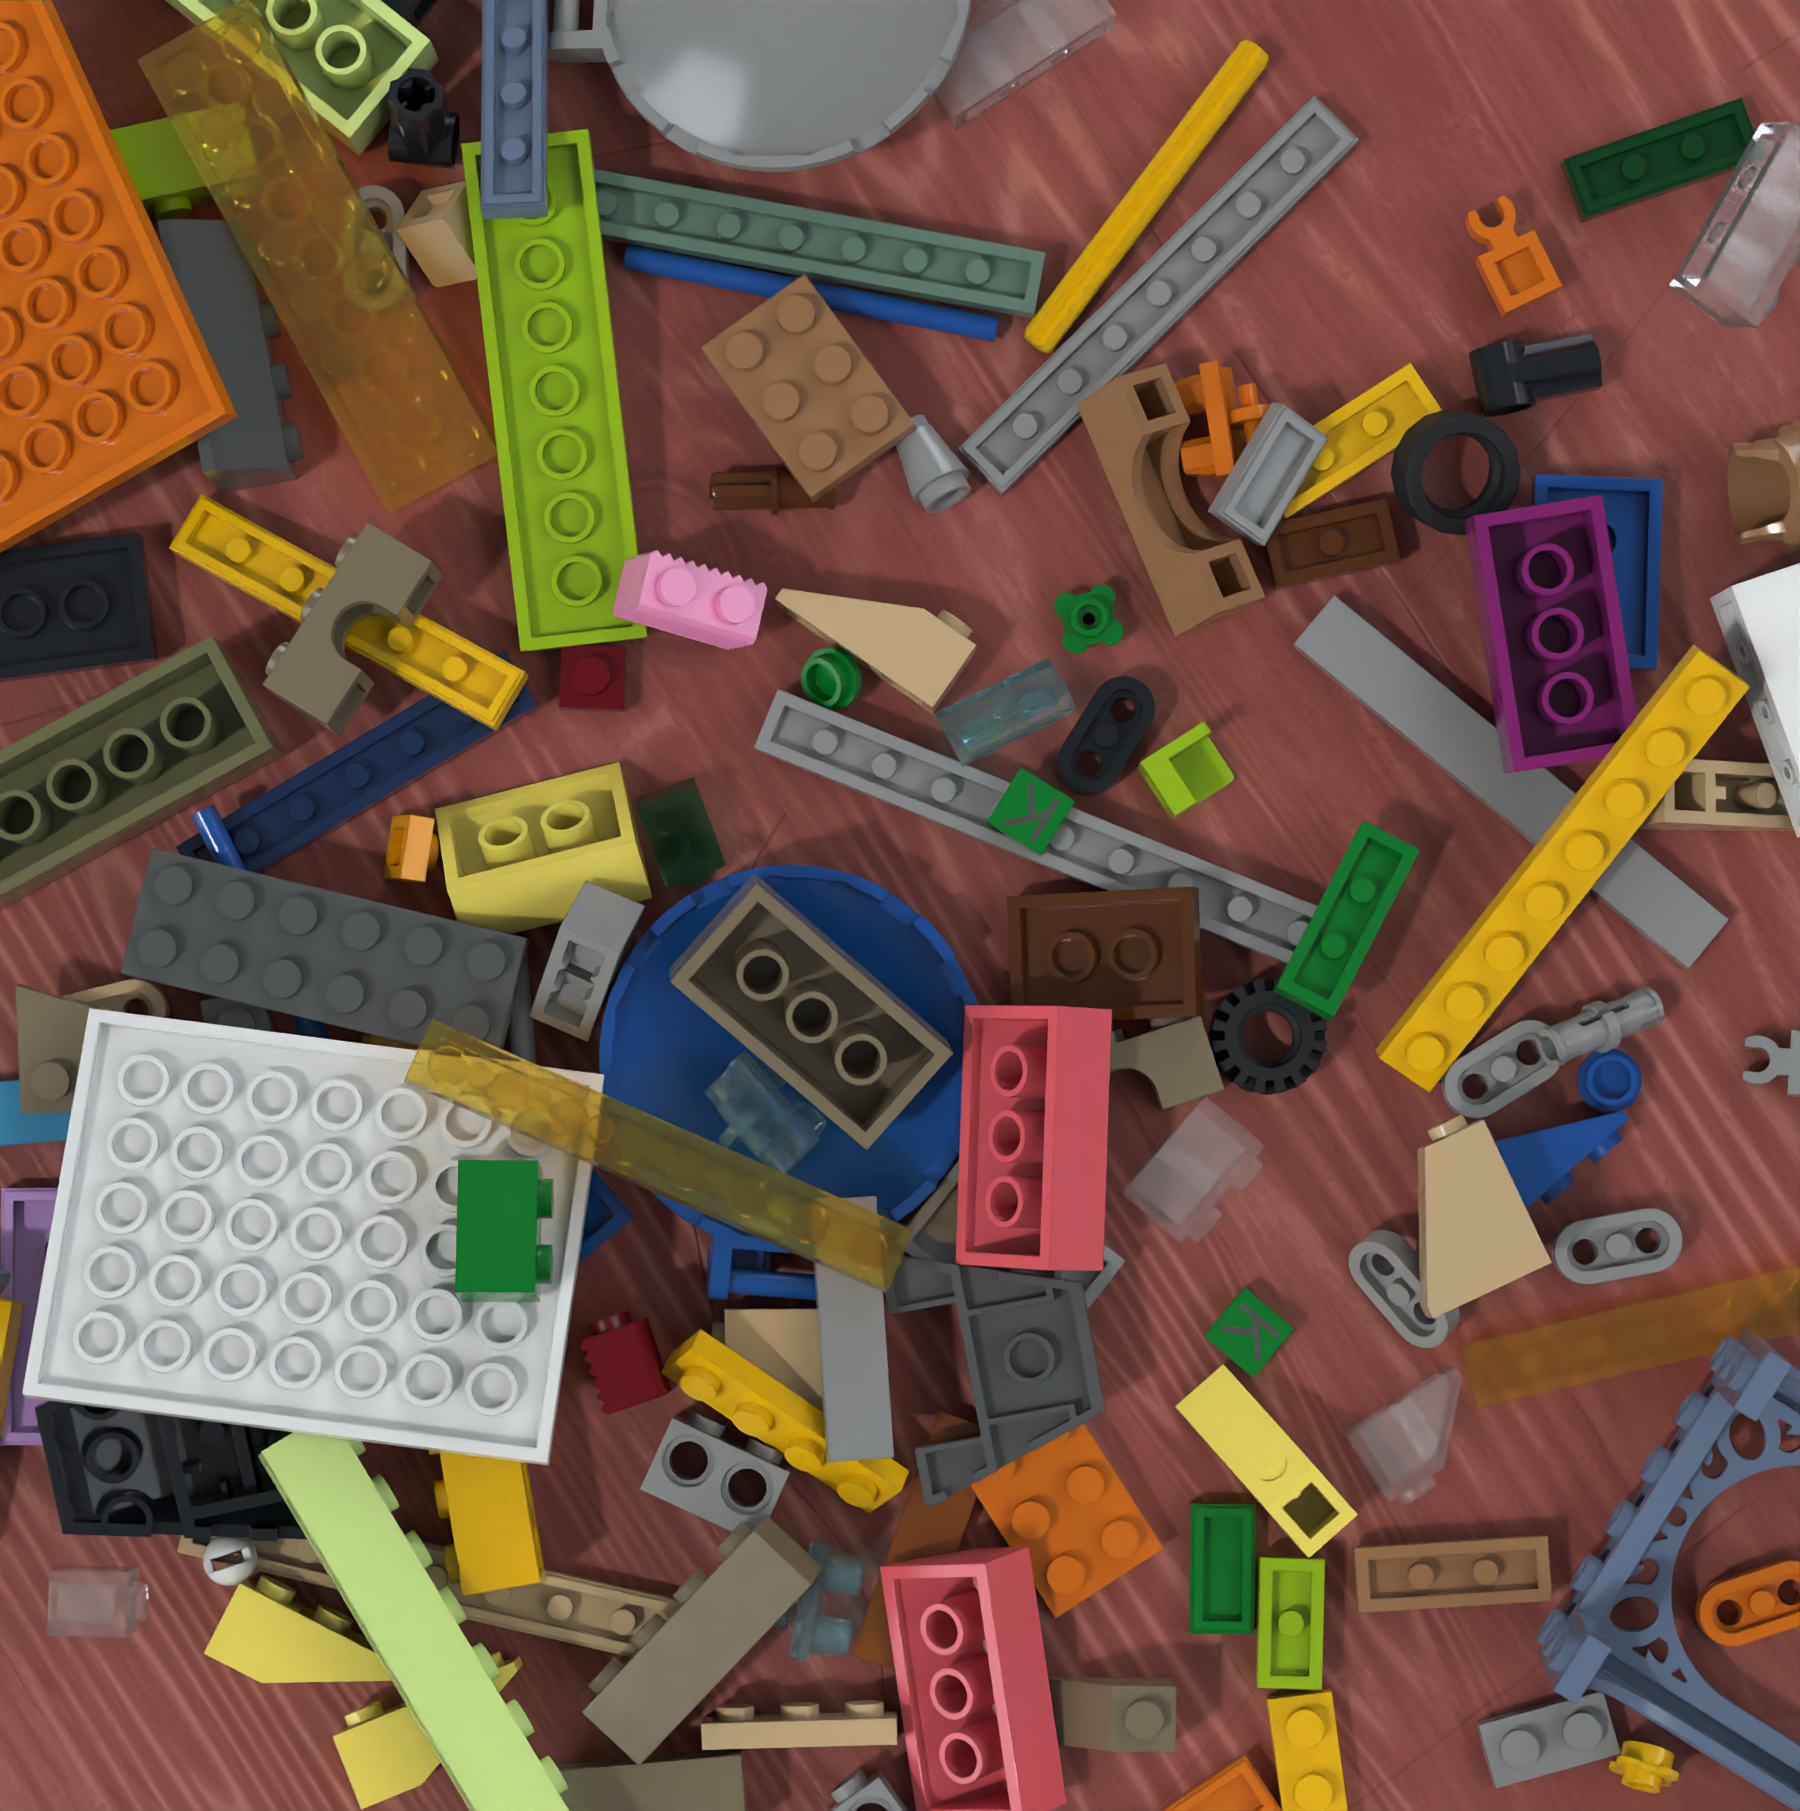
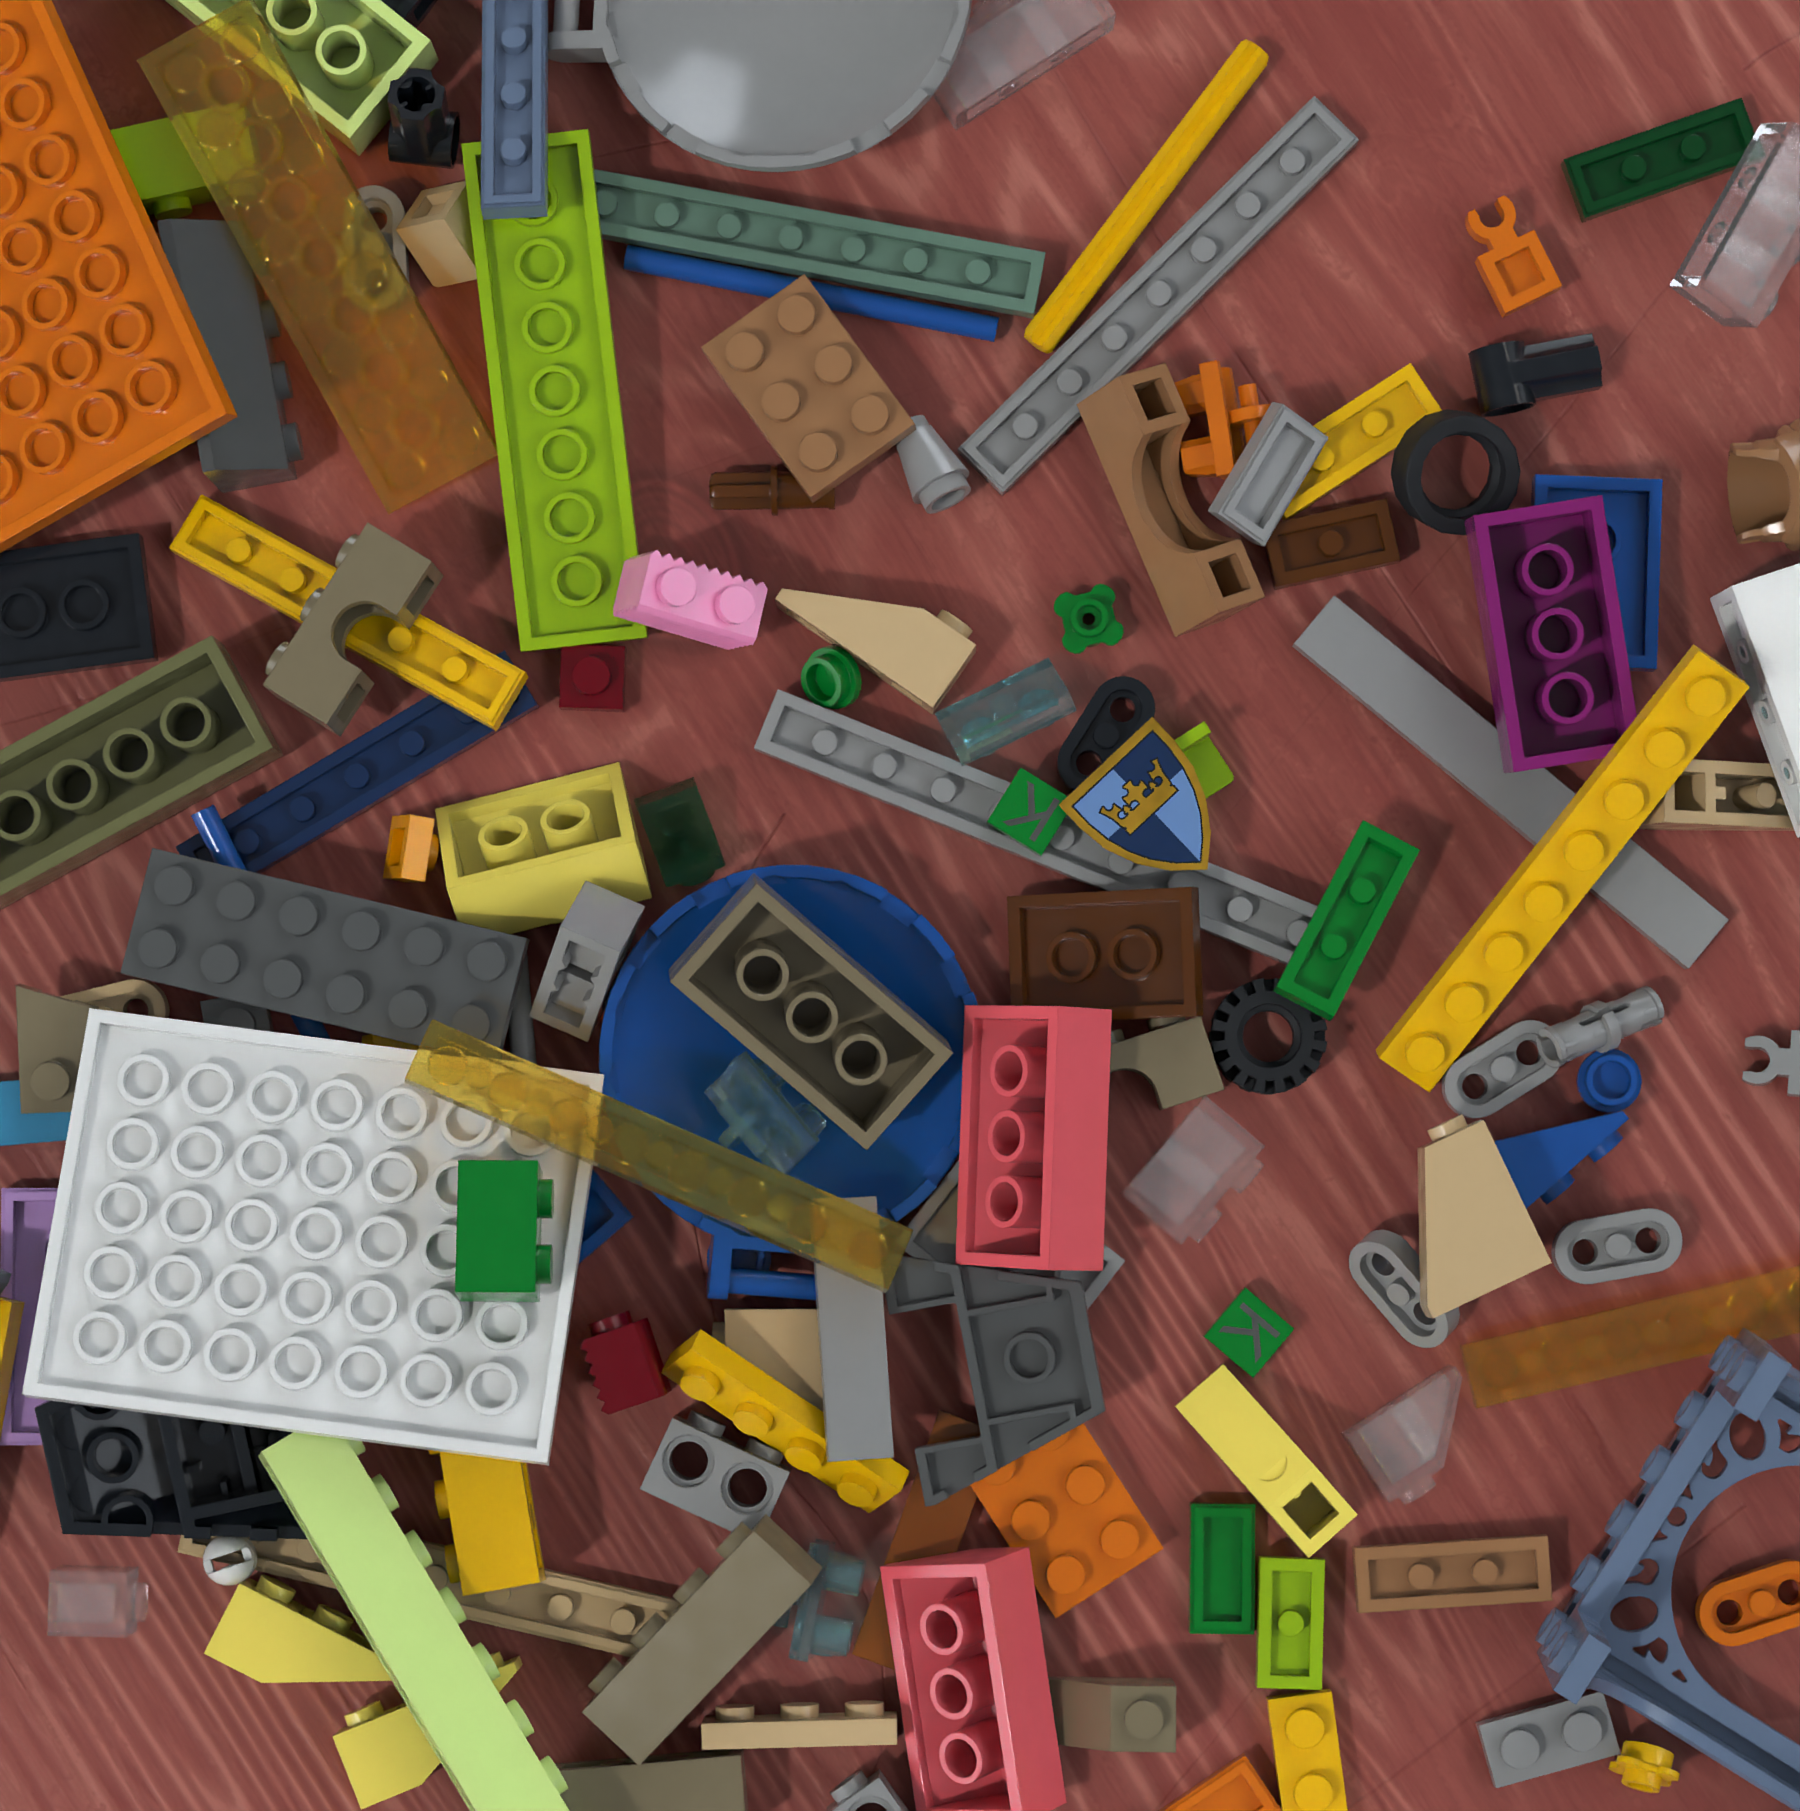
(1145, 804): none -> shield

